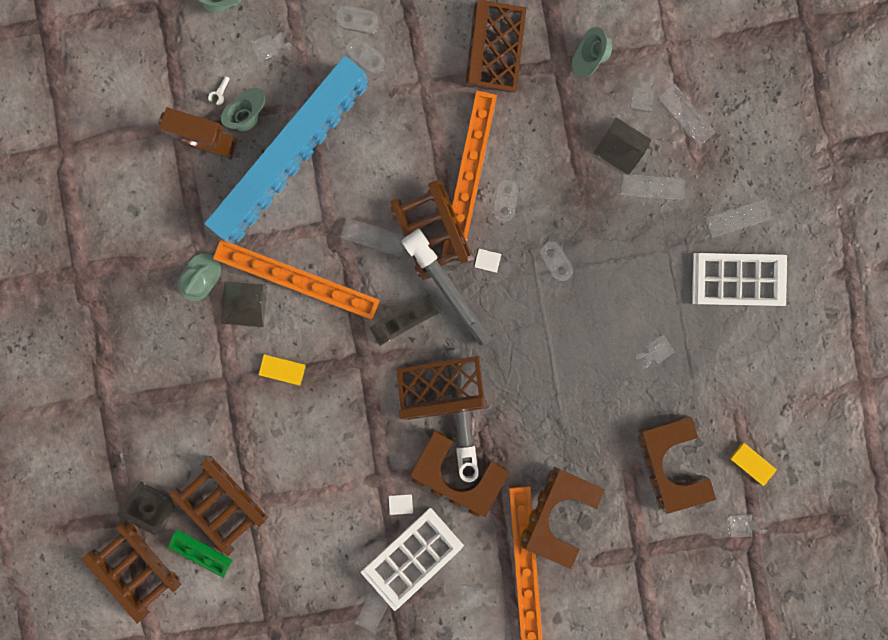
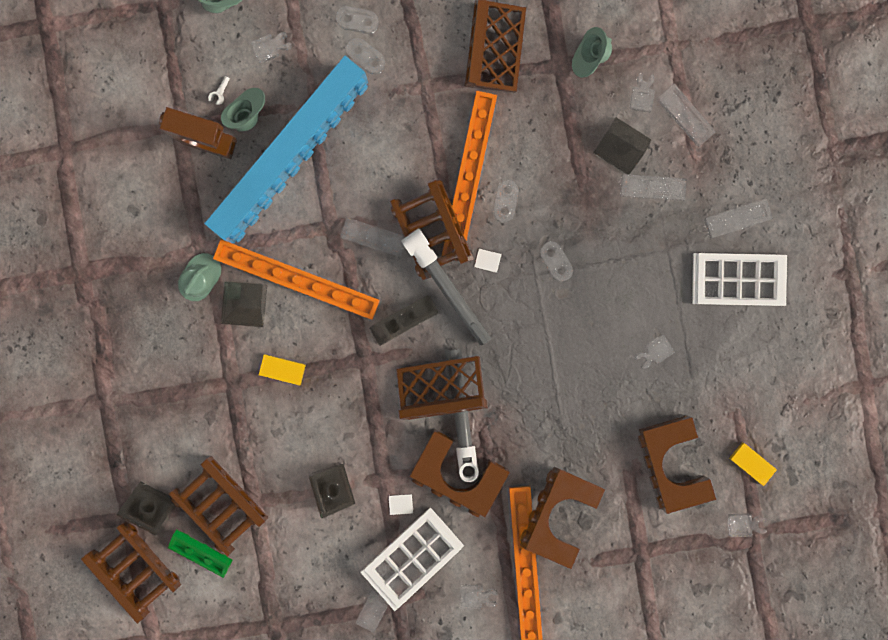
(331, 490): none -> clear smoke slope

